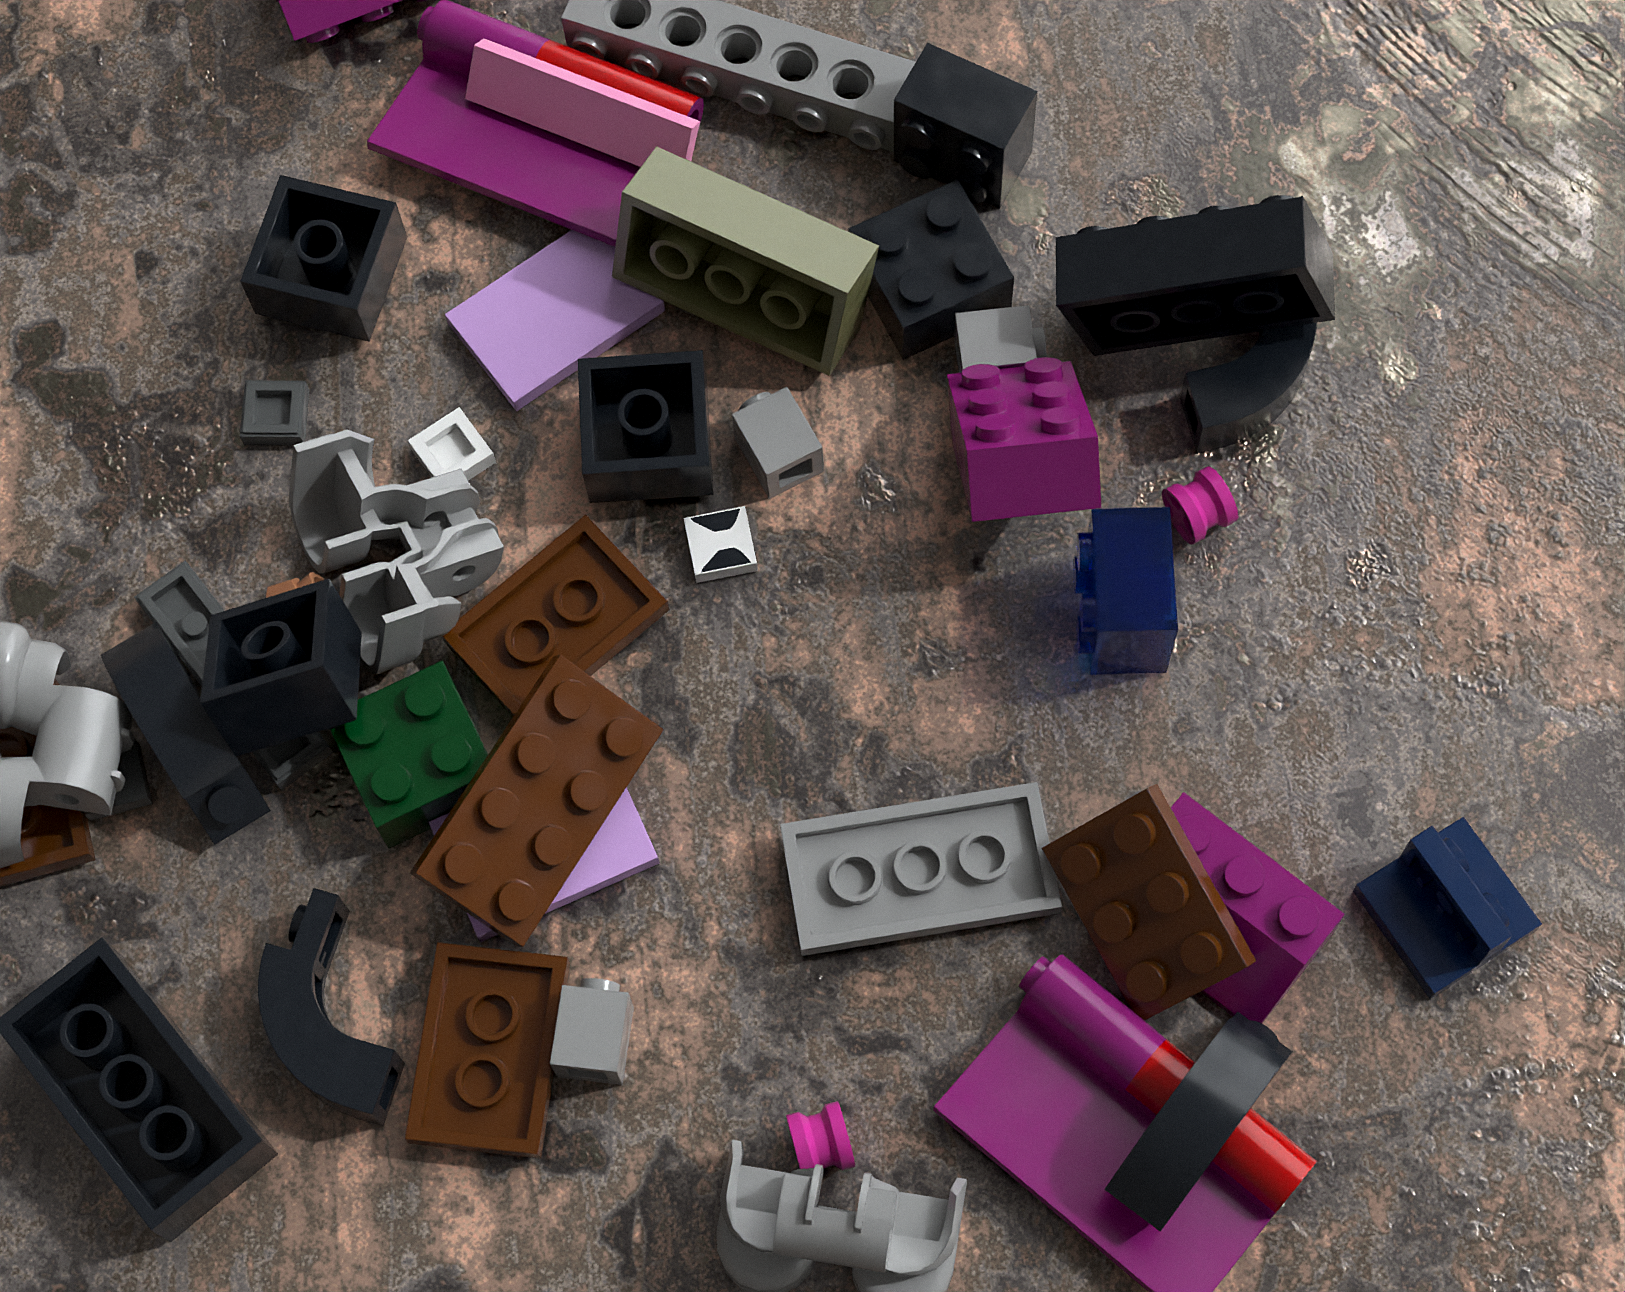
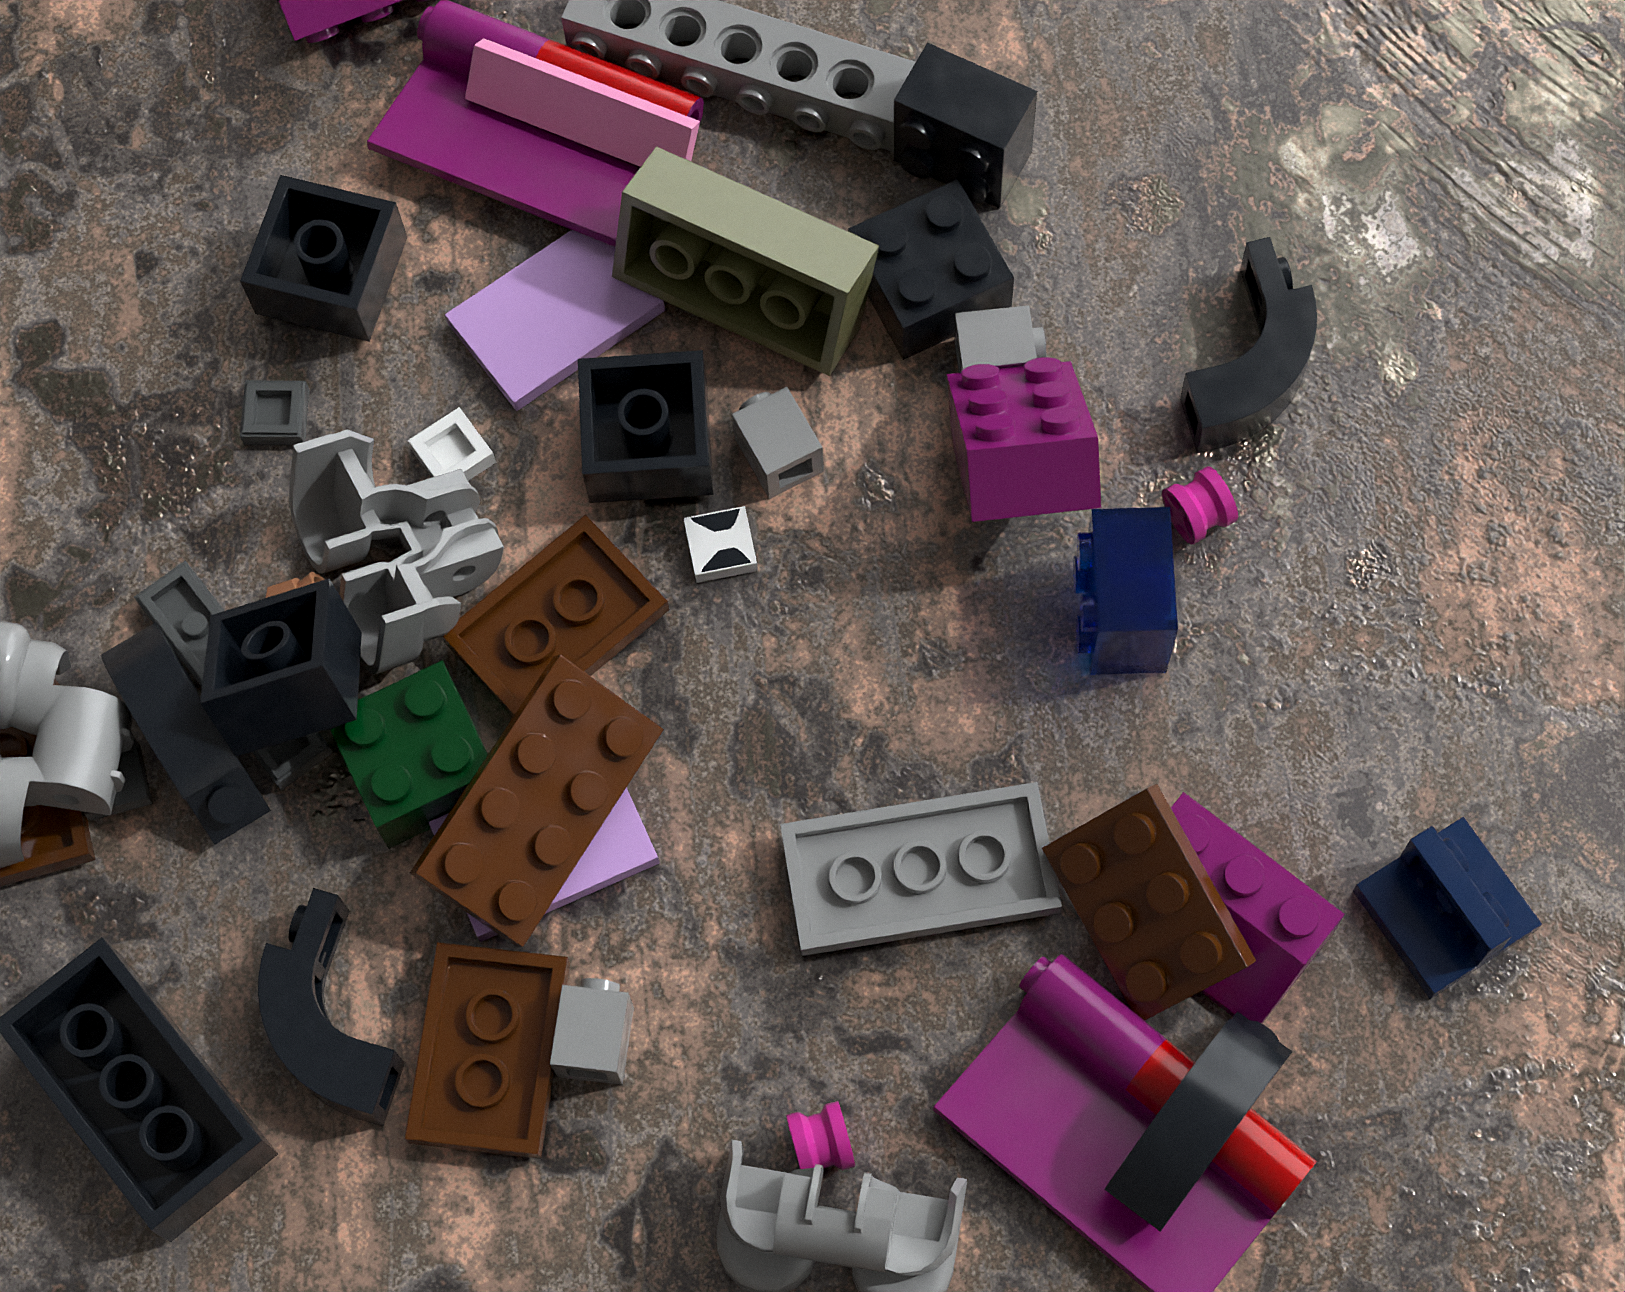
(1195, 276): black brick -> none

